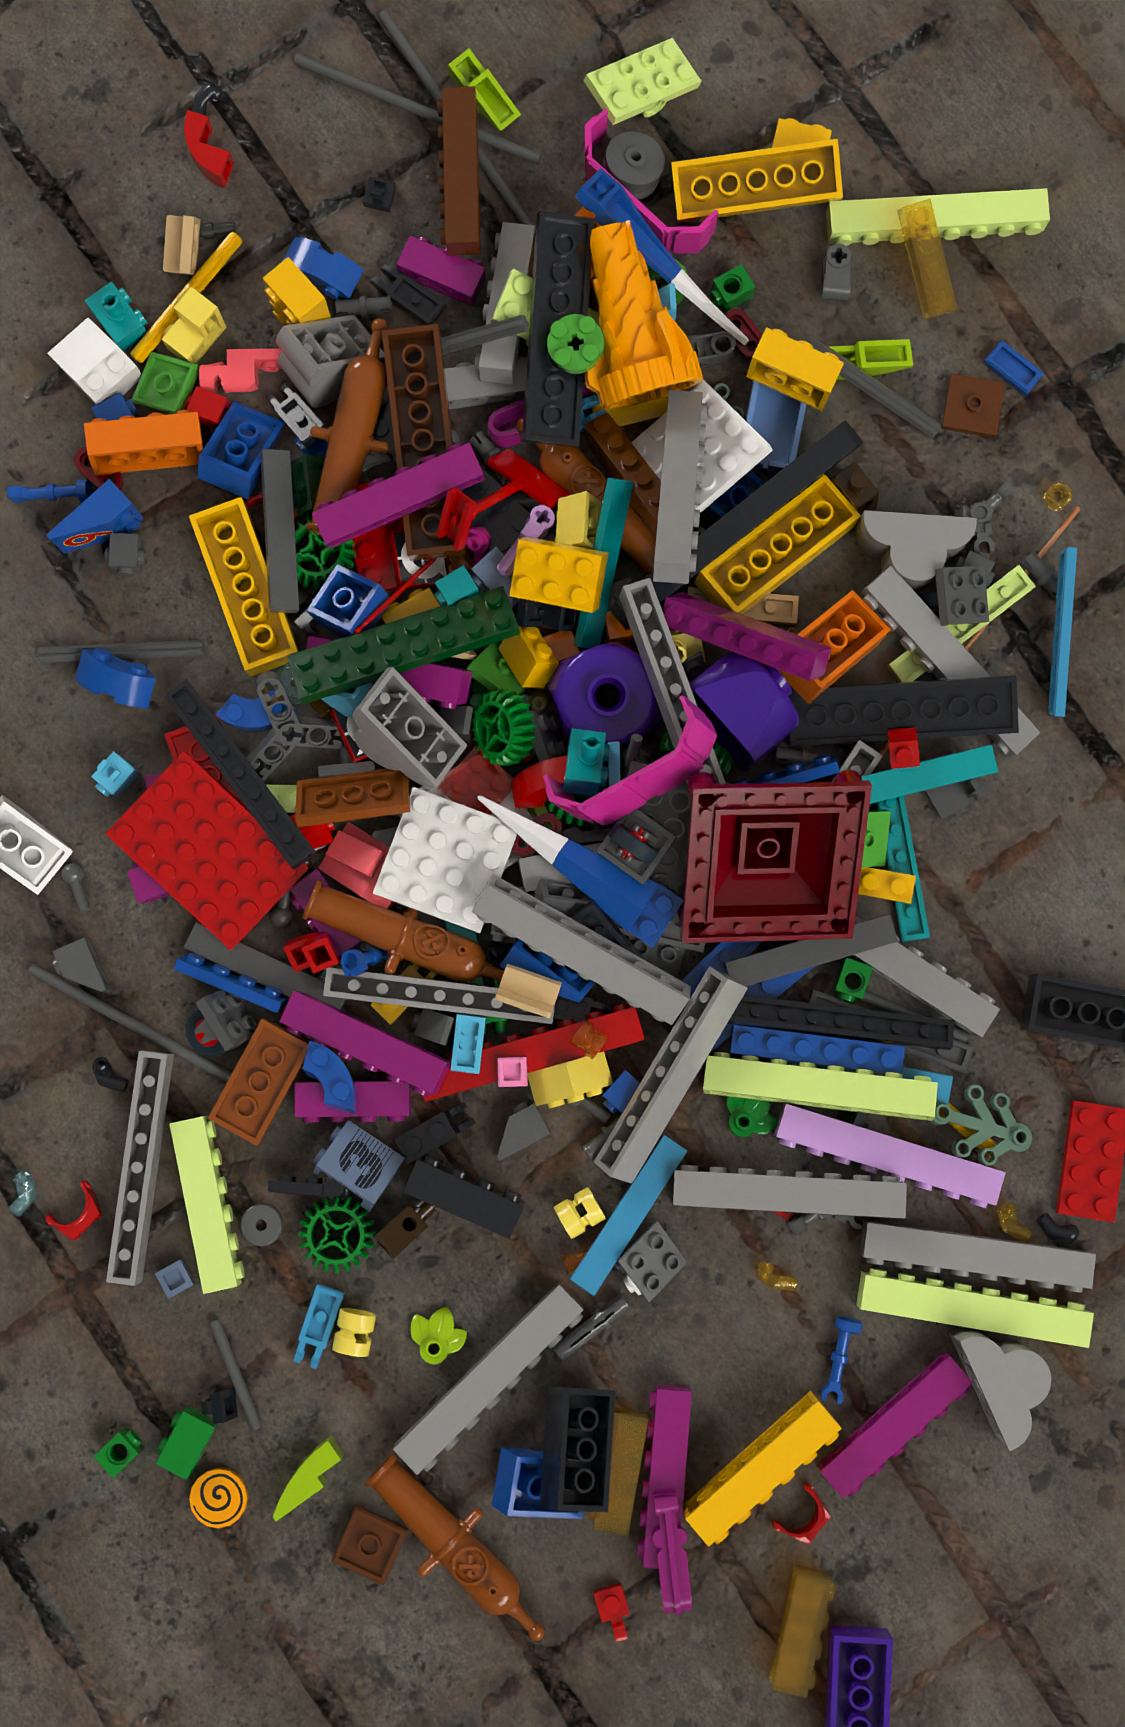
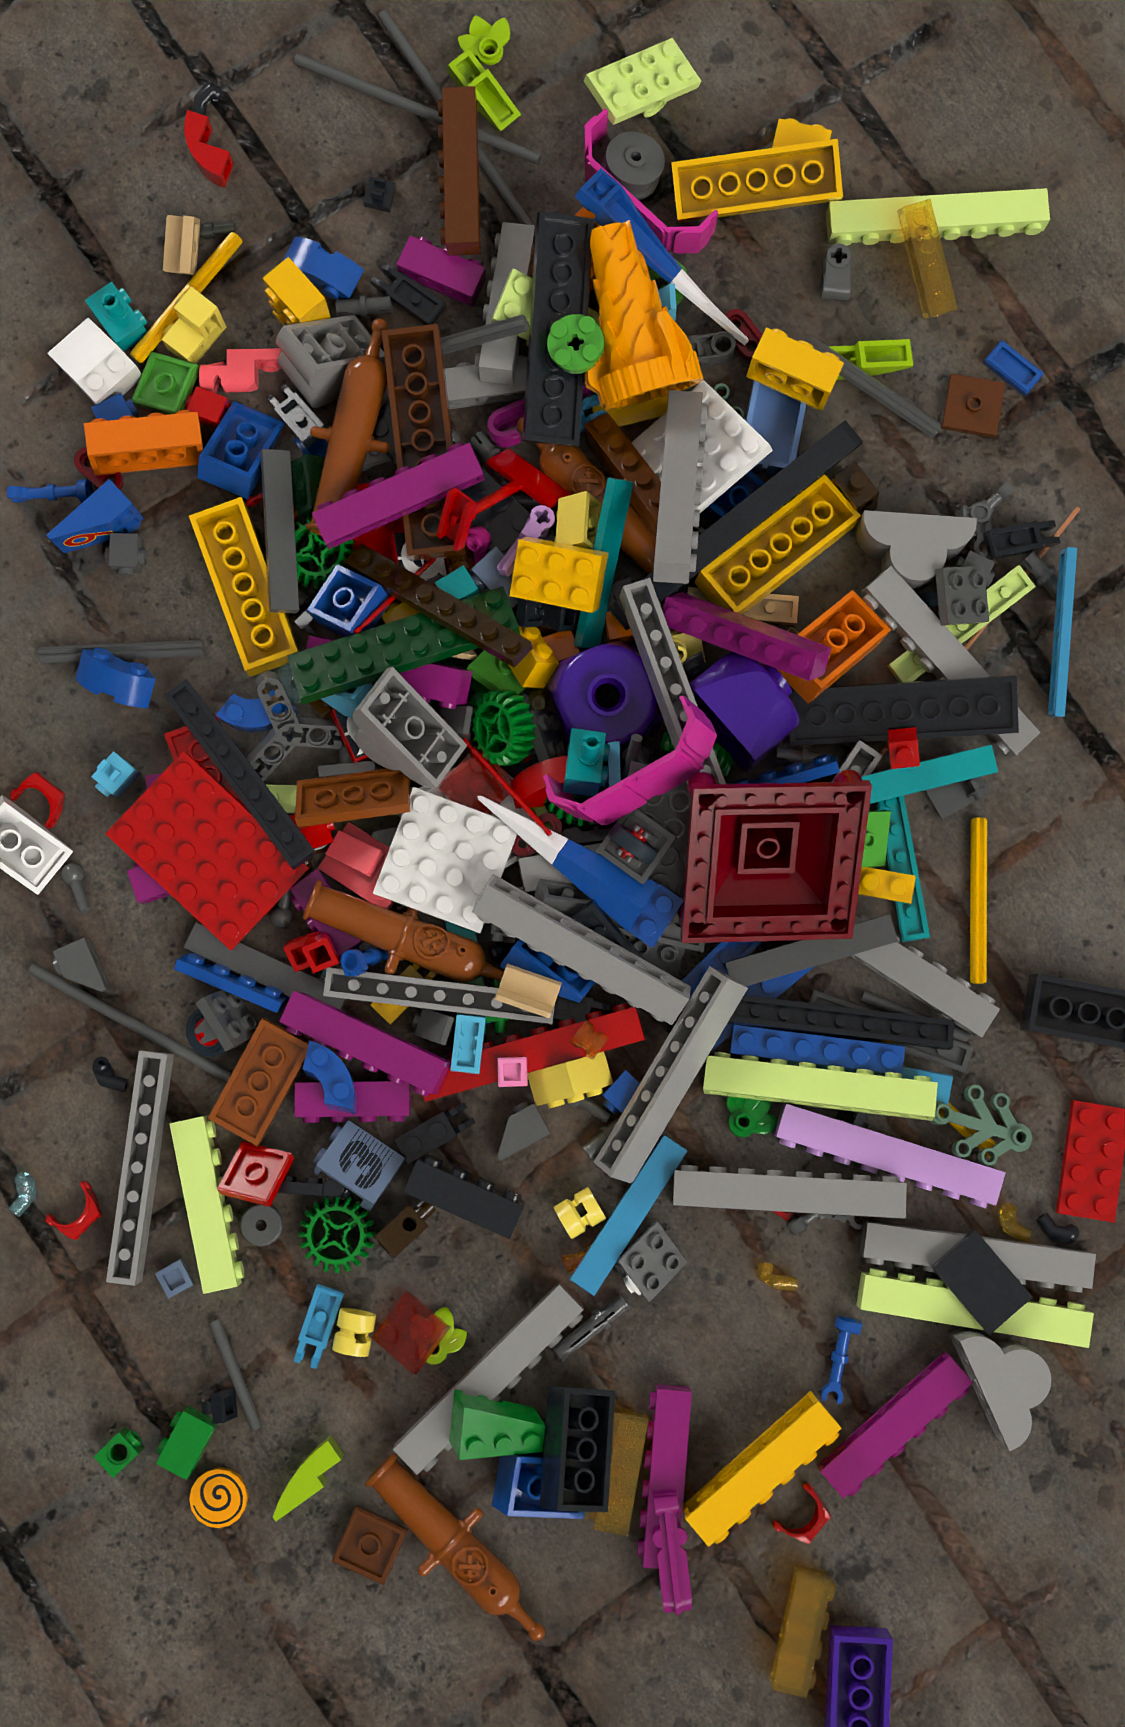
(54, 796): none -> red helmet
(255, 1173): none -> tile
(411, 1332): none -> clear red plate
(440, 606): none -> dark brown plate
(486, 37): none -> lime plate
(493, 1428): none -> green wedge
(507, 787): none -> red piece
(612, 1607): red plate -> none
(735, 278): green brick -> none
(862, 973): green brick -> none
(978, 901): none -> yellow axle
(981, 1282): none -> black tile
(1018, 539): none -> black hinge
(1066, 494): clear yellow bush -> none

